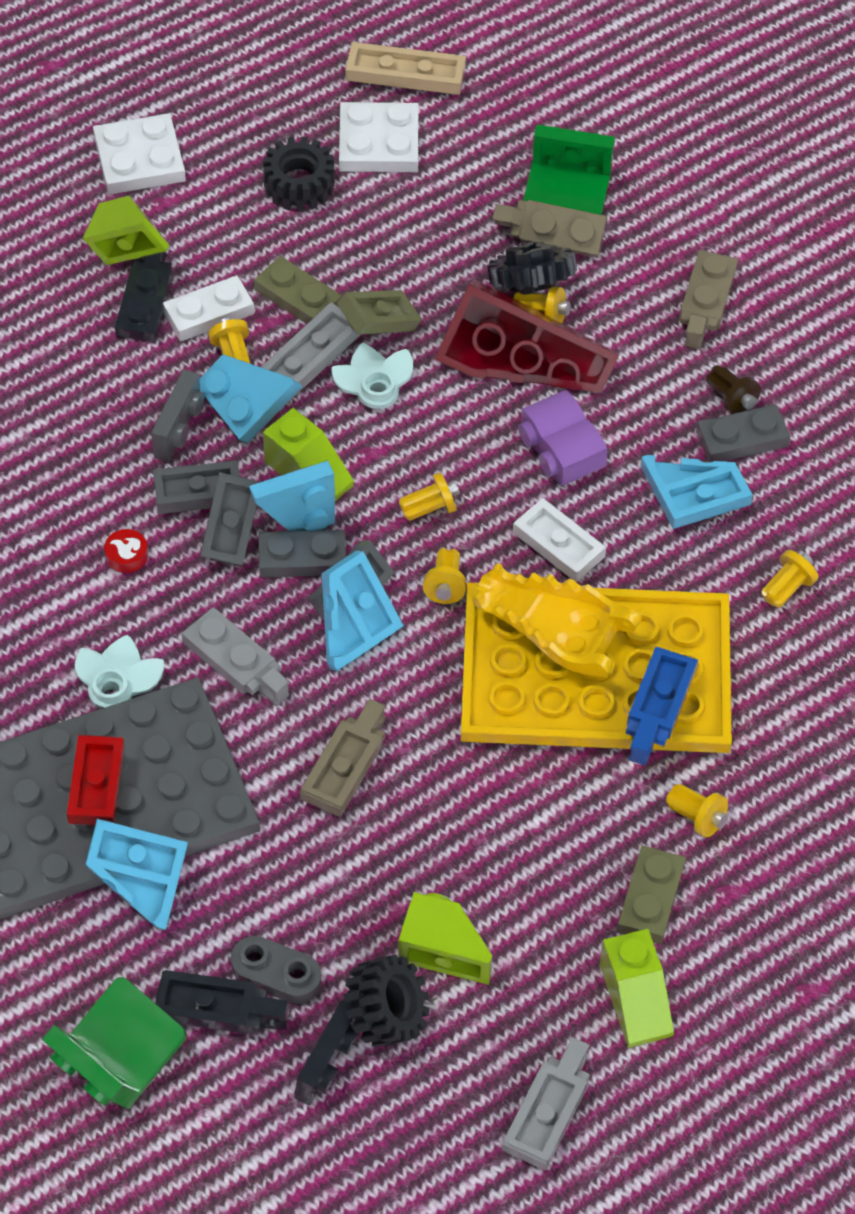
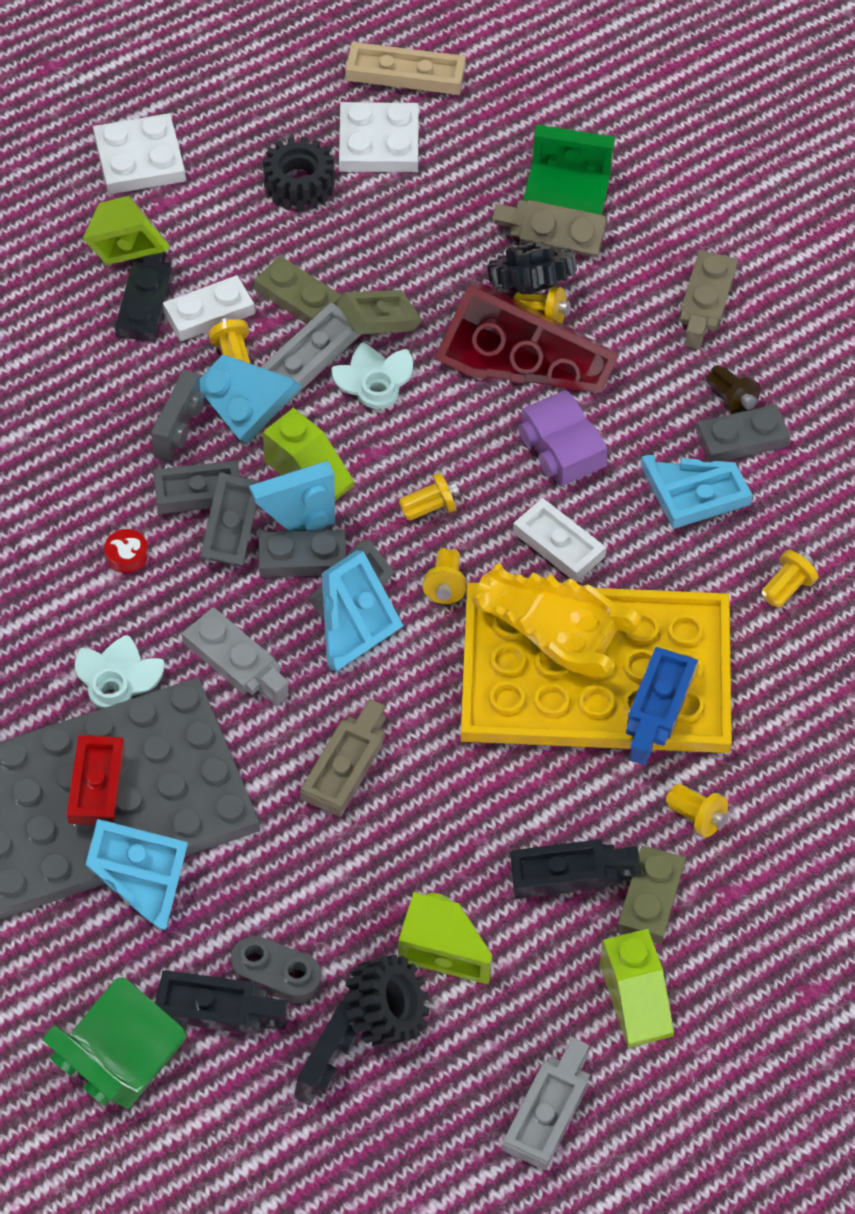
(571, 867): none -> black hinge

